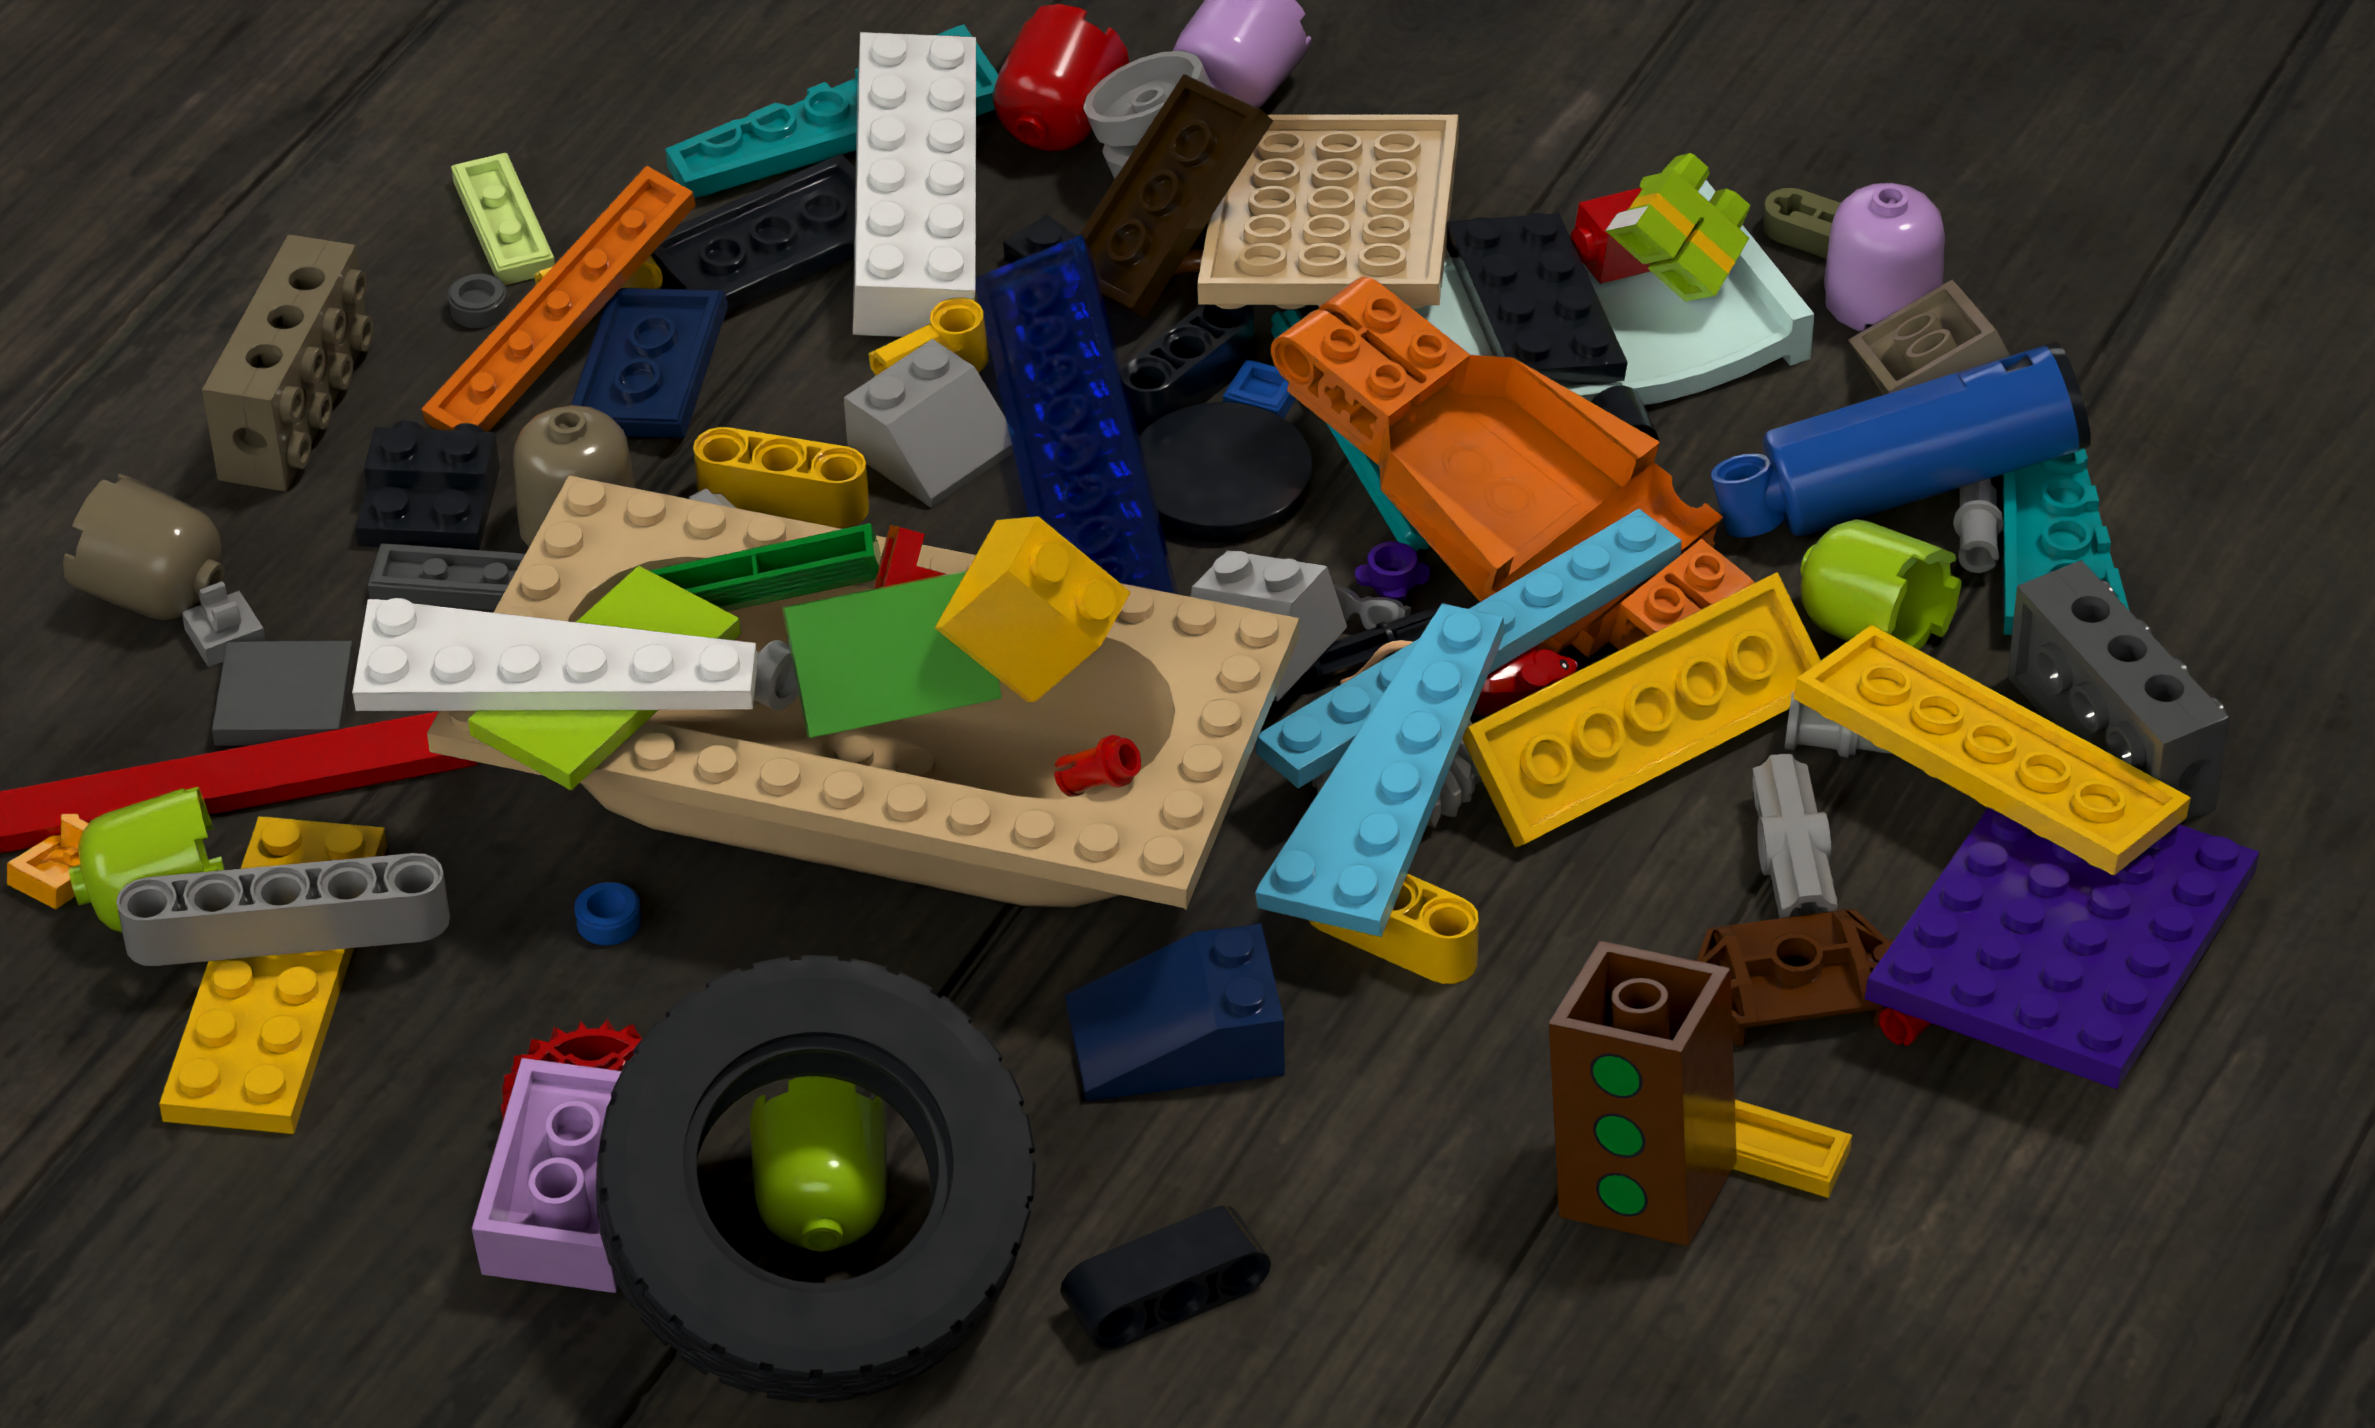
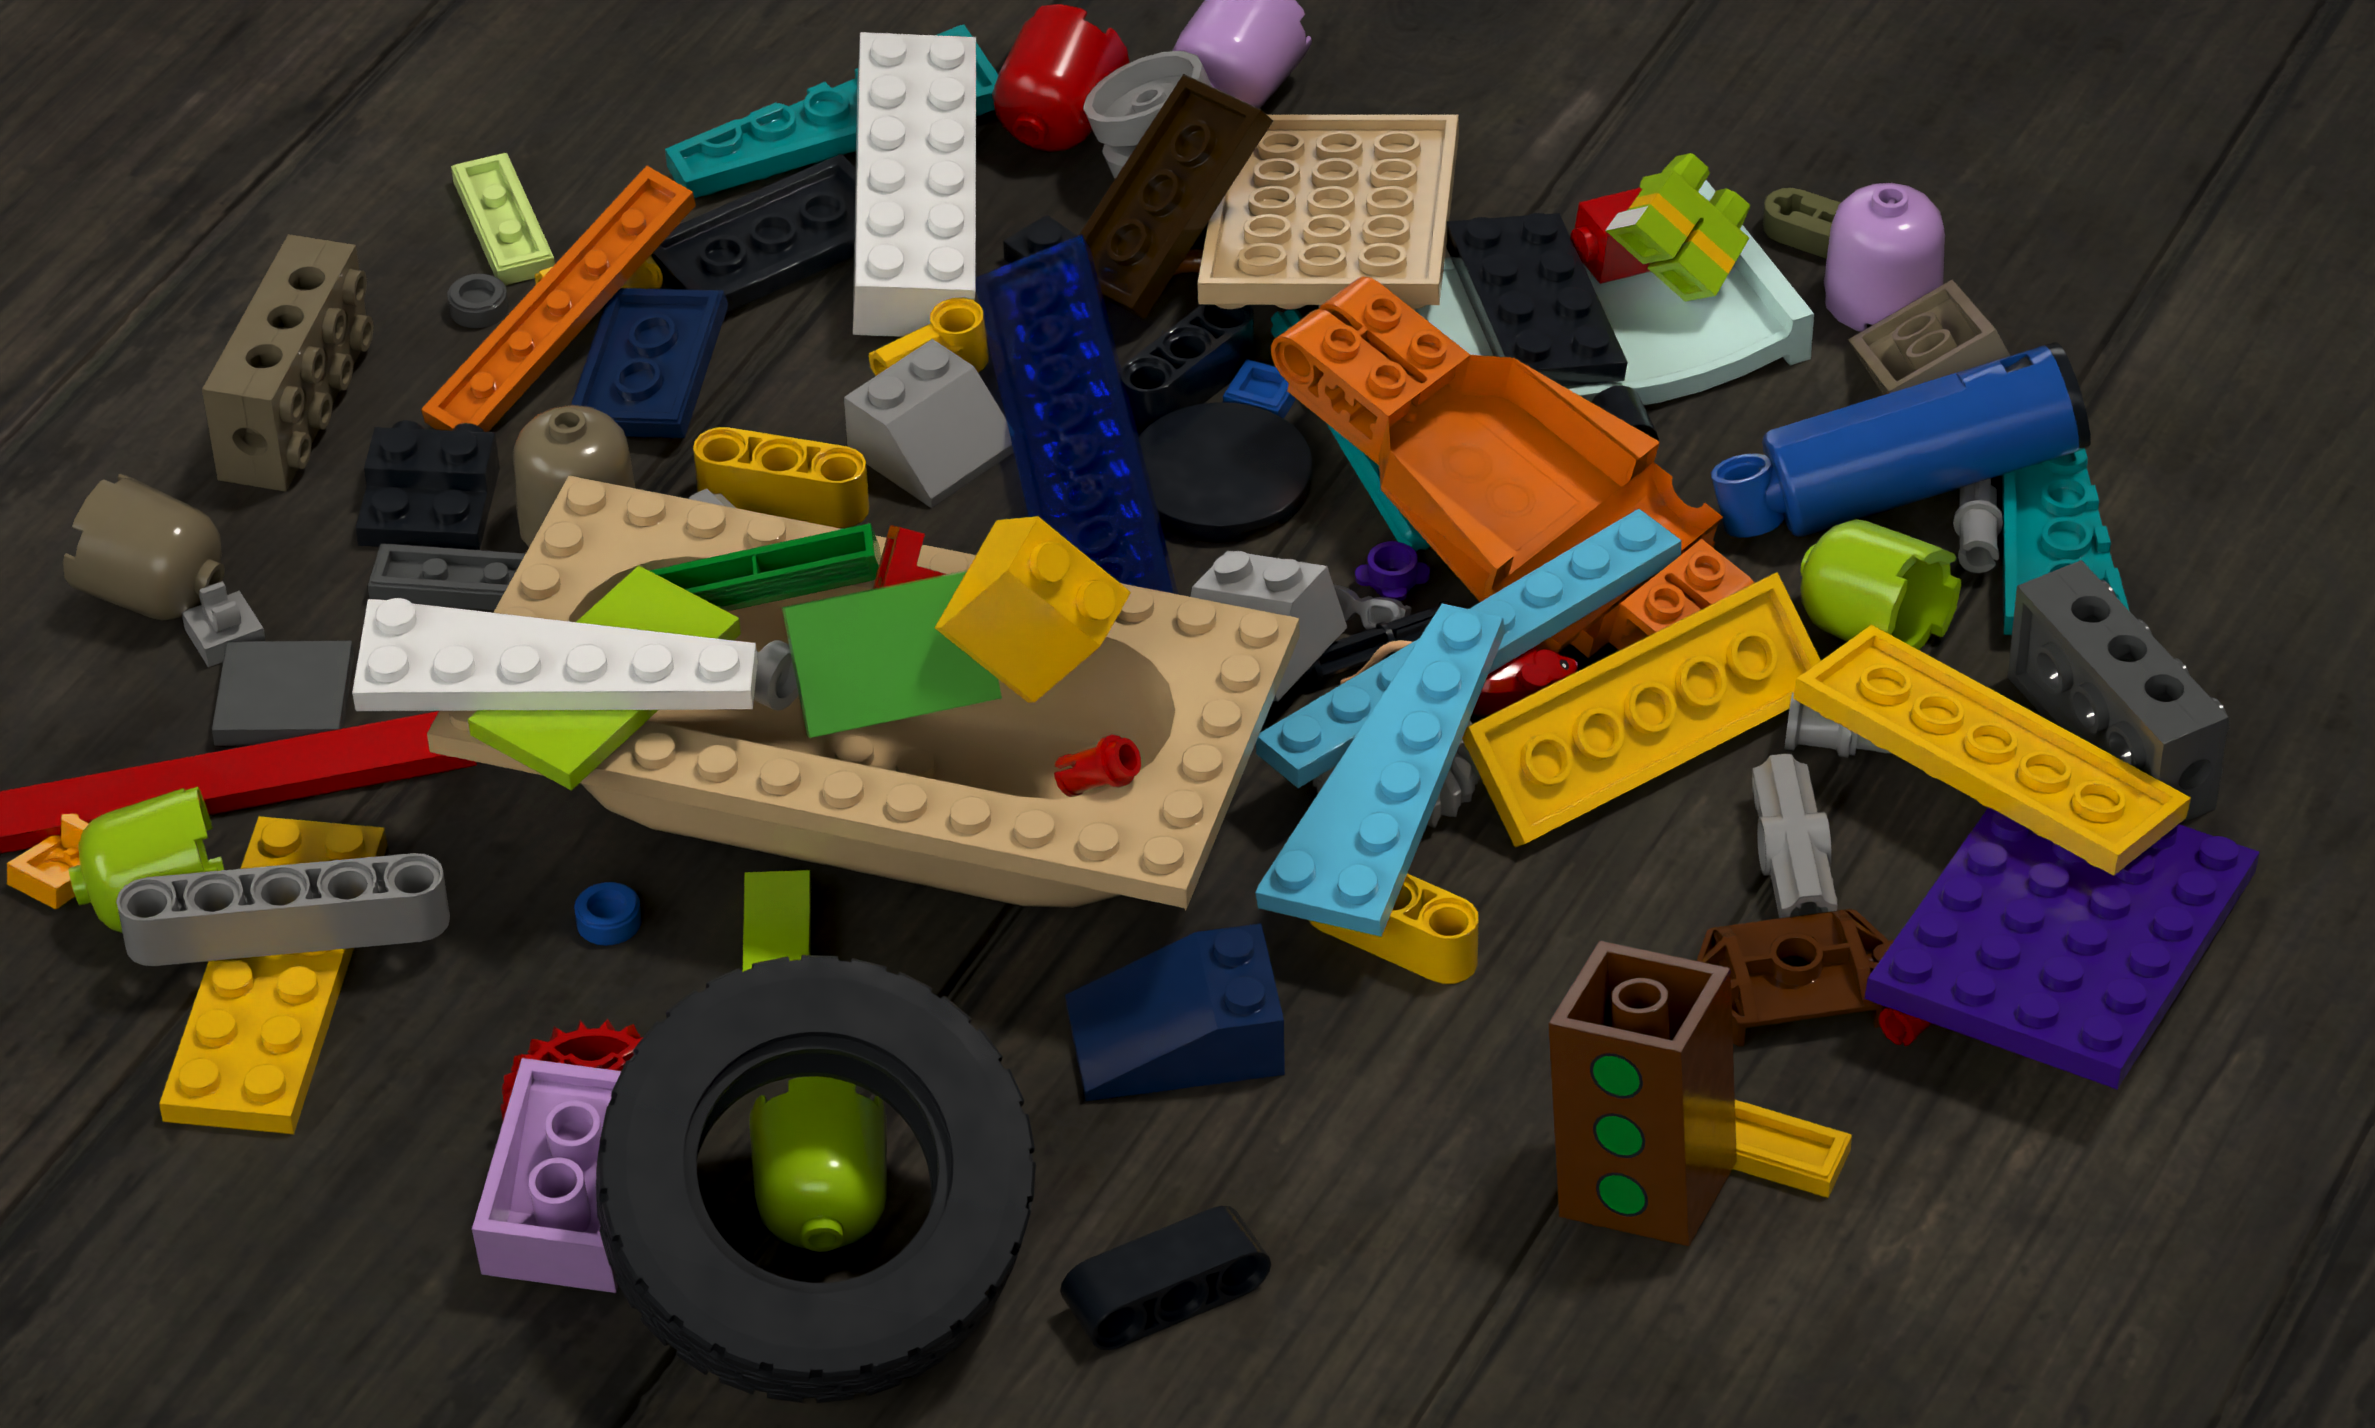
(776, 916): none -> lime tile

